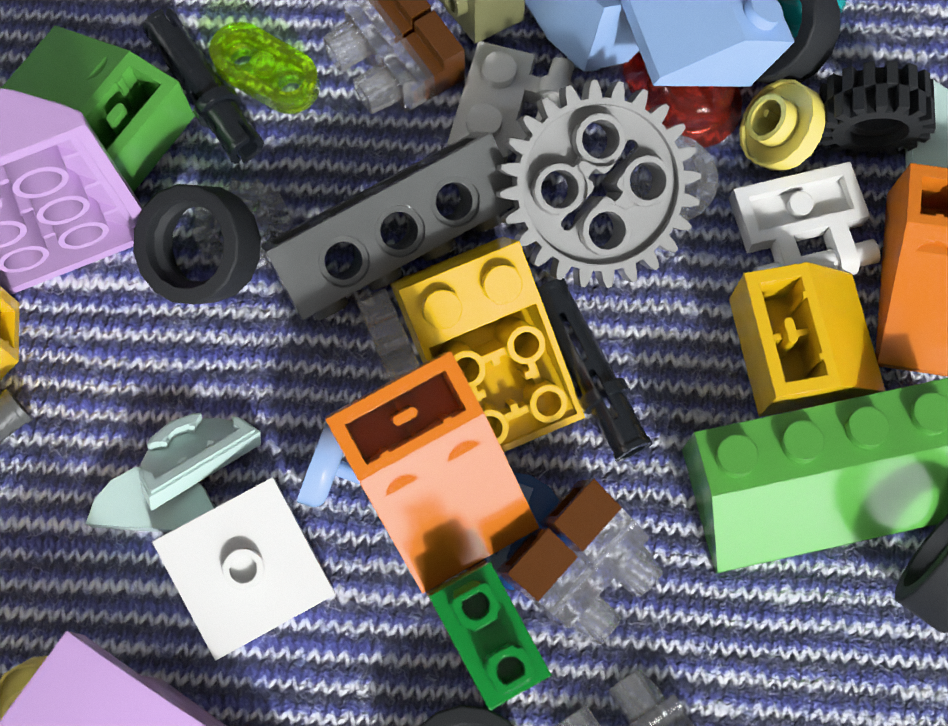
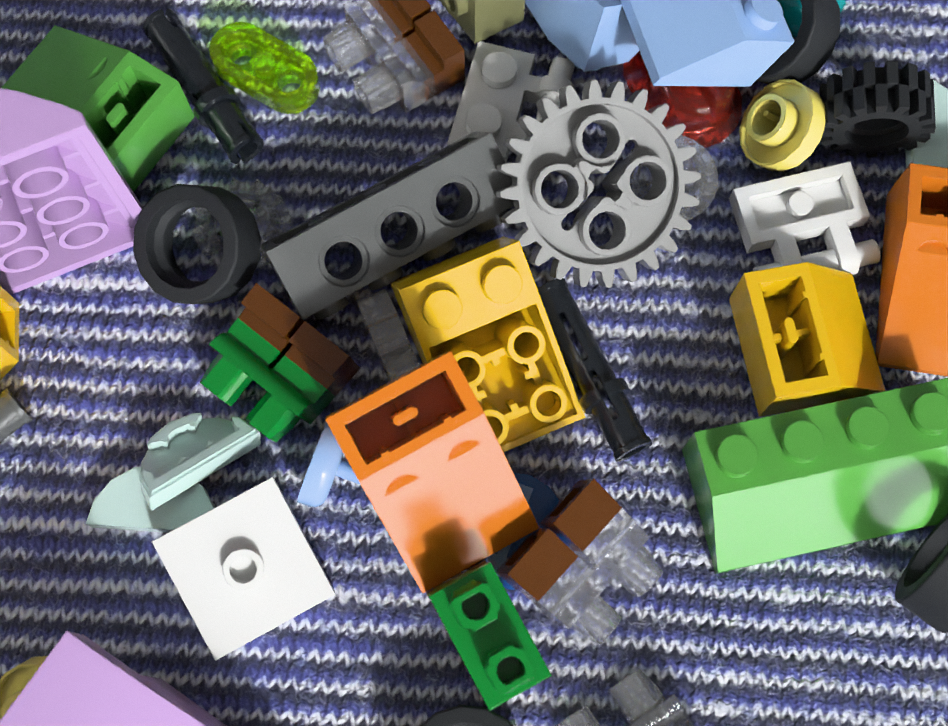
(282, 356): none -> green hips

